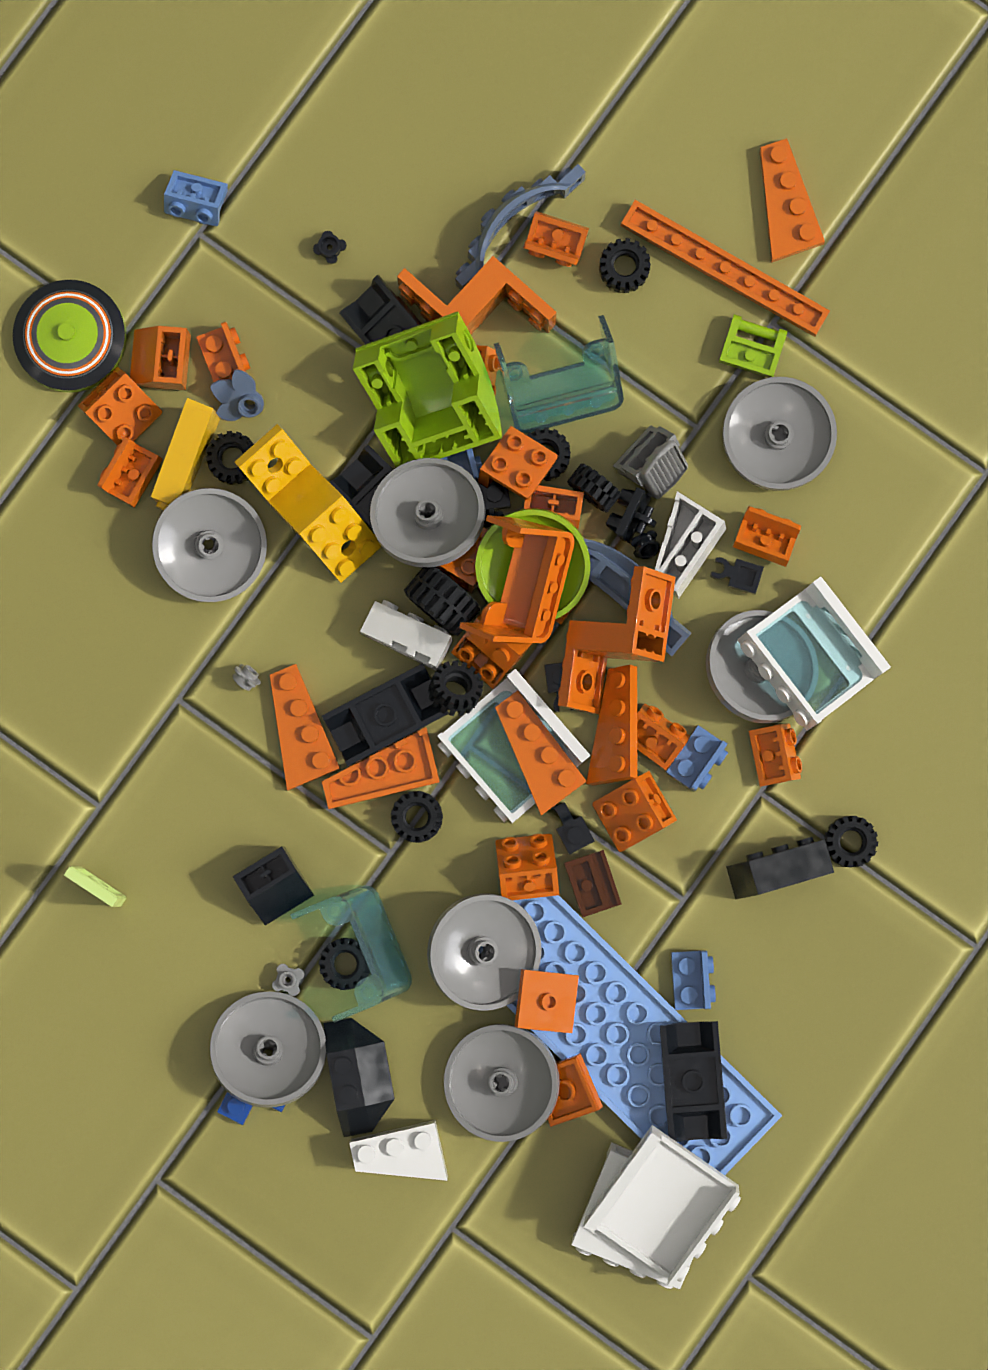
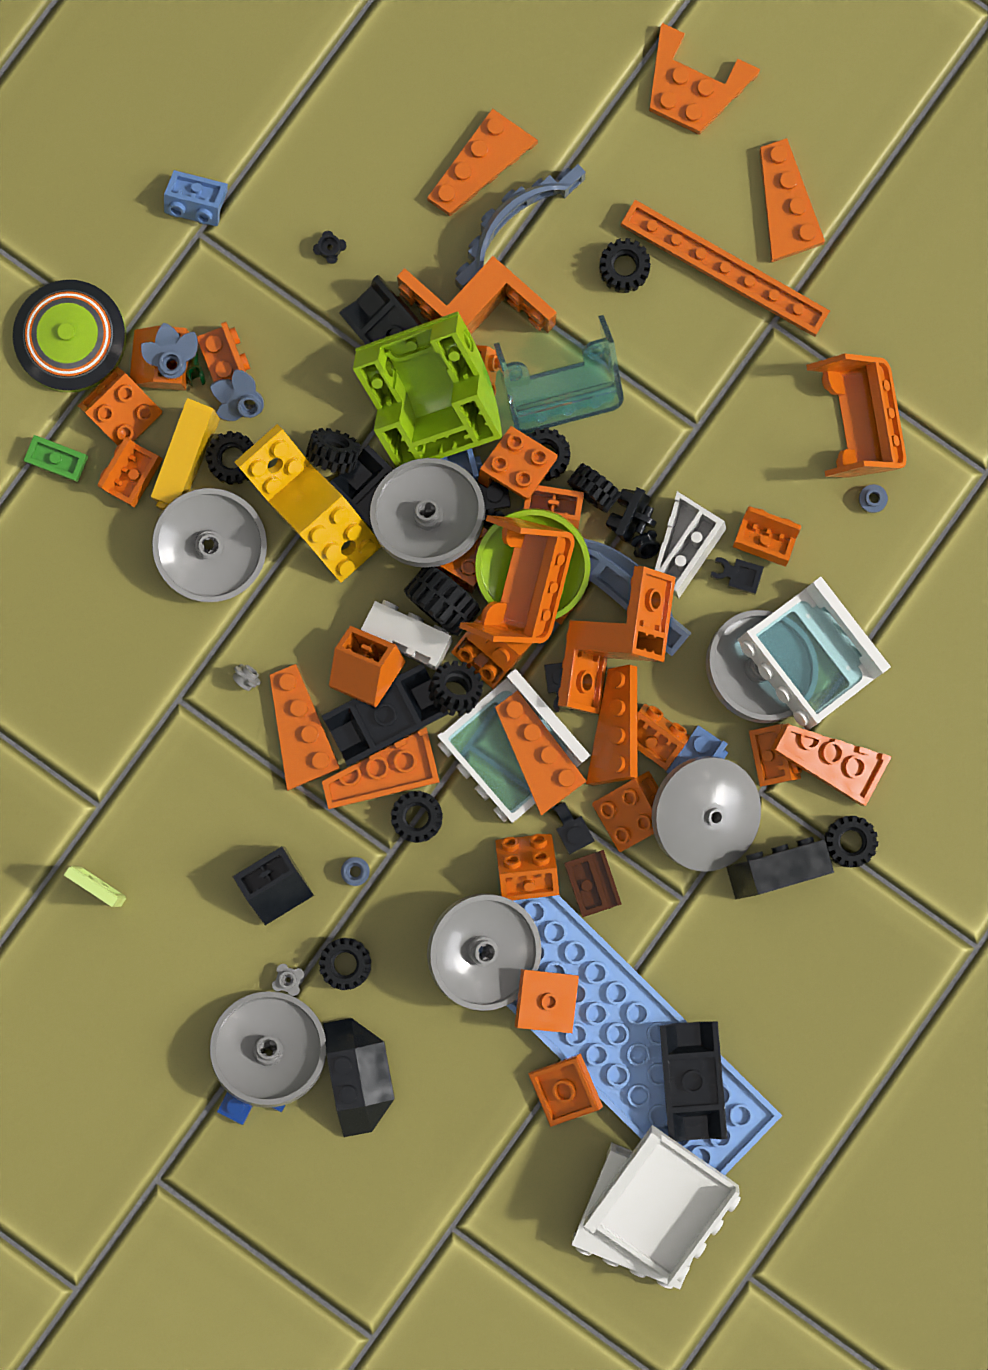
(55, 458): none -> bright green plate
(168, 348): none -> sand blue plate
(195, 371): none -> dark green hand
(333, 450): none -> black tyre
(348, 878): none -> sand blue plate
(364, 666): none -> orange slope
(377, 941): clear light blue windscreen -> none
(401, 1152): white wedge -> none
(487, 154): none -> orange wing
(501, 1082): light grey dish -> none
(556, 239): orange bracket -> none
(653, 461): light grey piece -> none
(688, 95): none -> orange wing
(691, 980): medium blue bracket -> none
(706, 813): none -> light grey dish
(749, 354): lime plate -> none
(779, 433): light grey dish -> none
(840, 765): none -> wing
(867, 413): none -> orange windscreen
(867, 505): none -> sand blue plate

